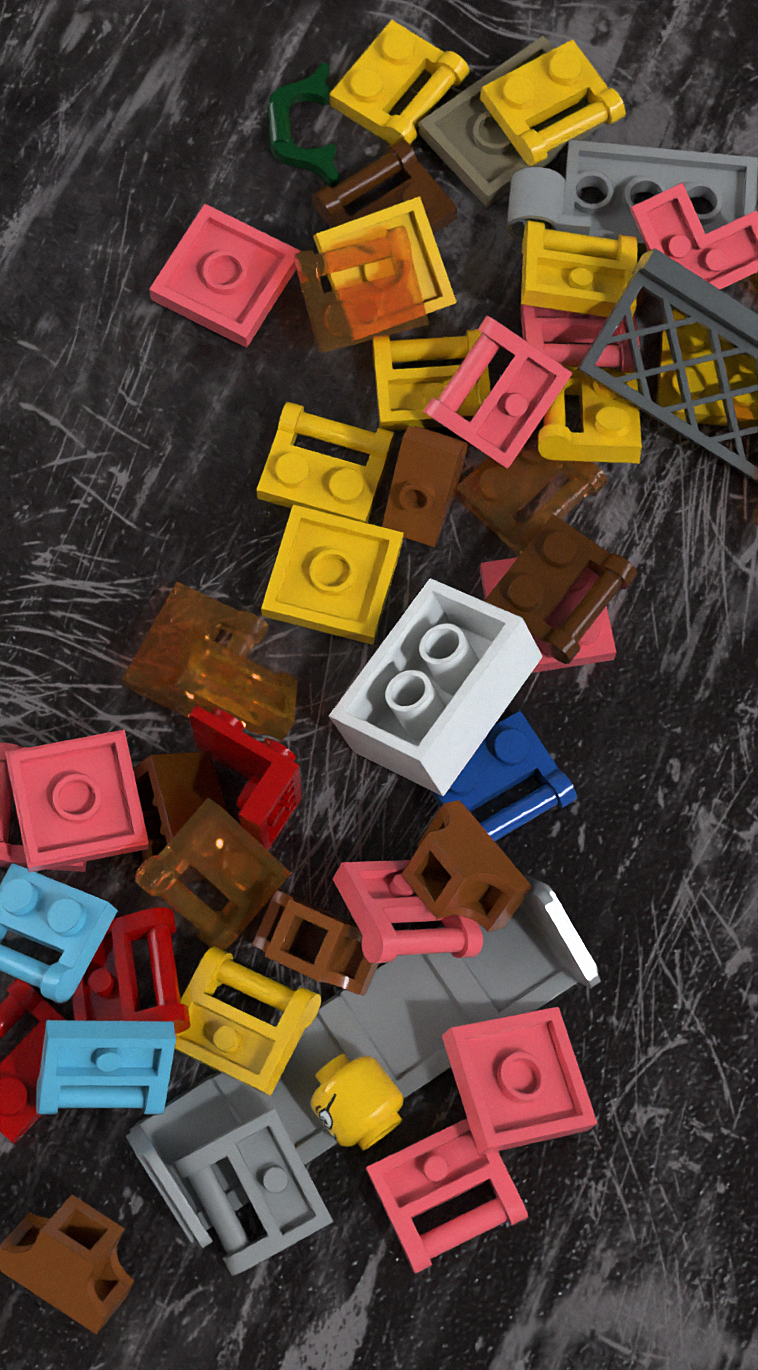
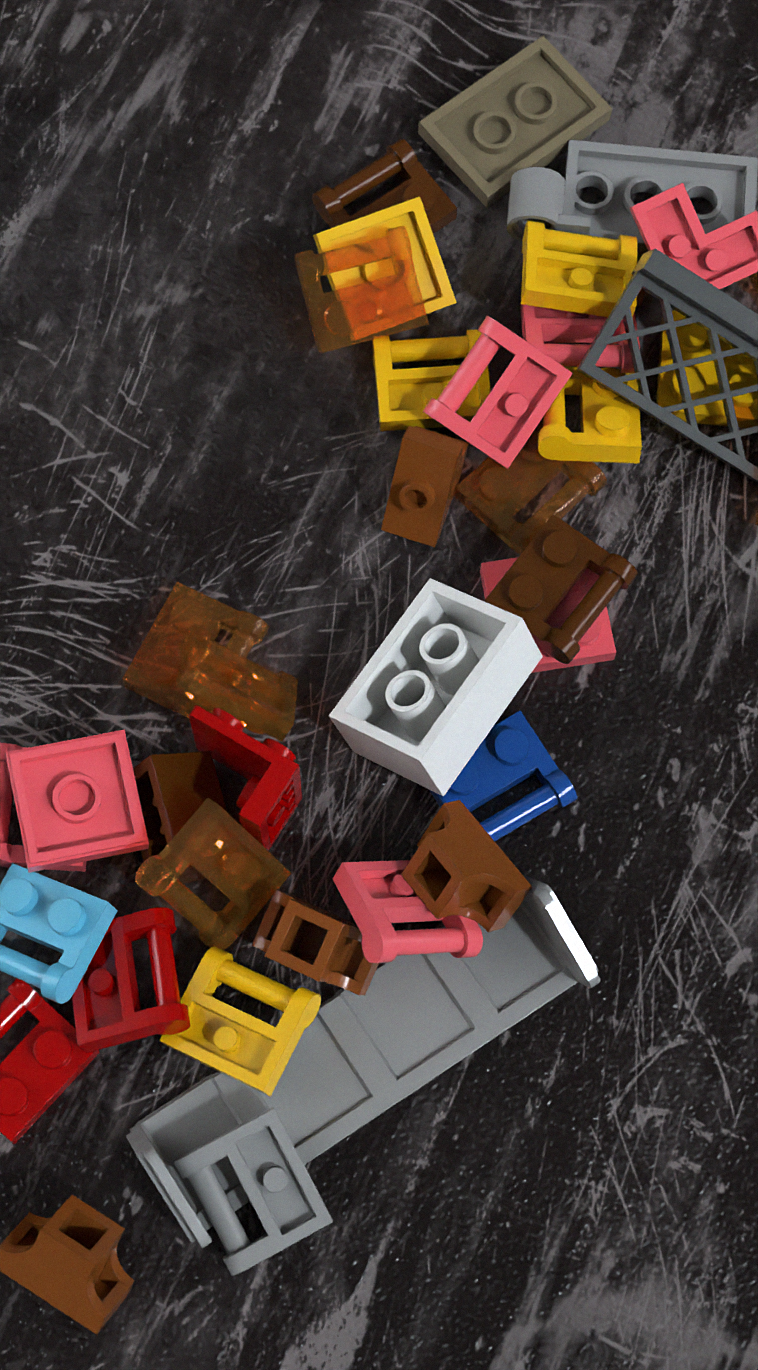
(105, 1065): medium azure plate -> none
(225, 275): coral plate -> none
(282, 146): dark green helmet -> none
(319, 480): yellow plate -> none
(332, 574): yellow plate -> none
(356, 1101): yellow head -> none
(385, 76): yellow plate -> none
(433, 1174): coral plate -> none
(518, 1080): coral plate -> none
(544, 90): yellow plate -> none

